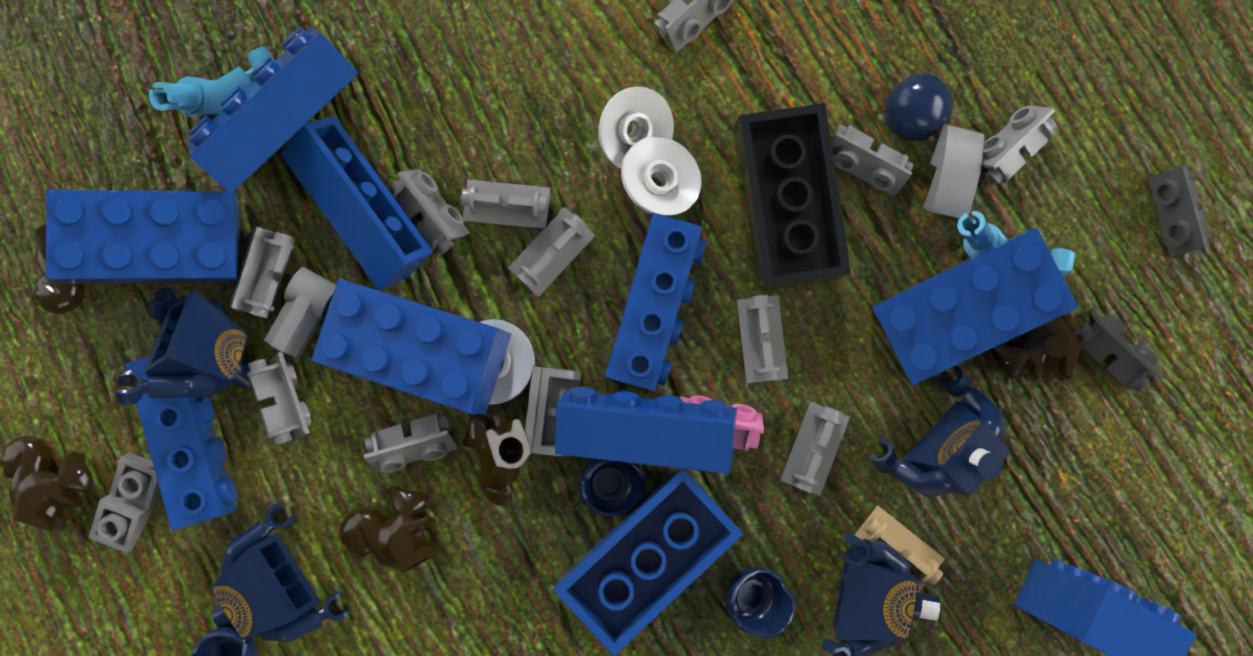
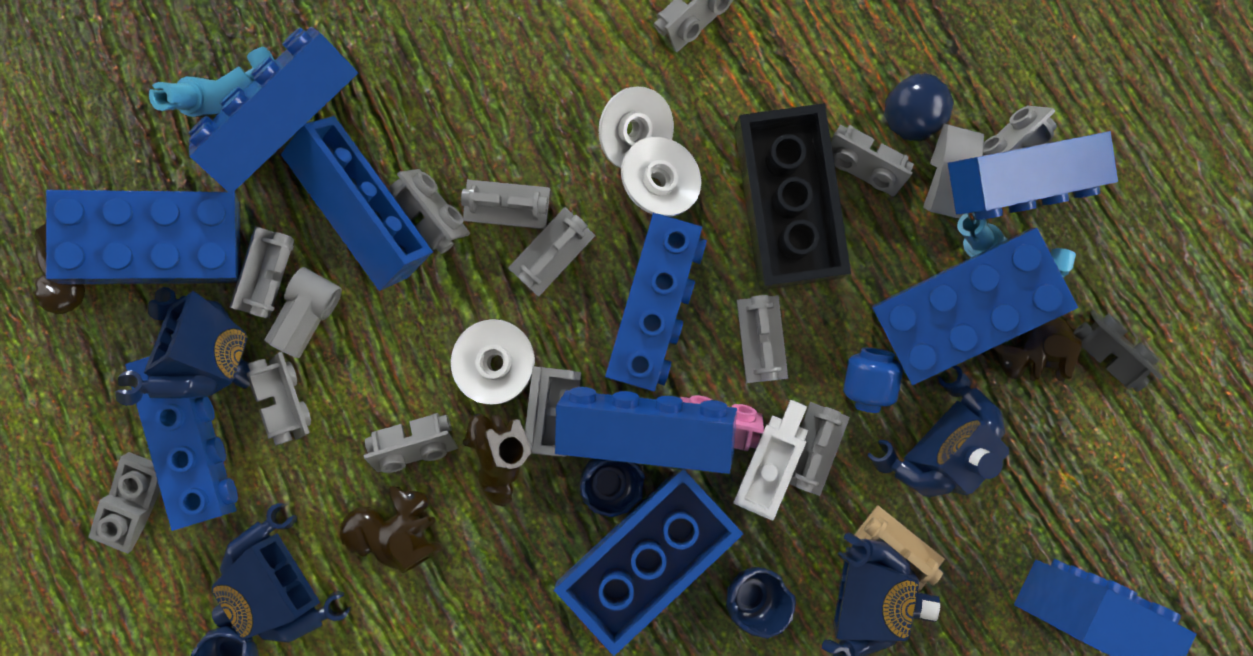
(36, 490): dark brown animal -> none
(411, 347): blue brick -> none
(773, 463): none -> white hinge
(873, 379): none -> blue head
(1032, 173): none -> brick
(1176, 207): dark grey hinge -> none

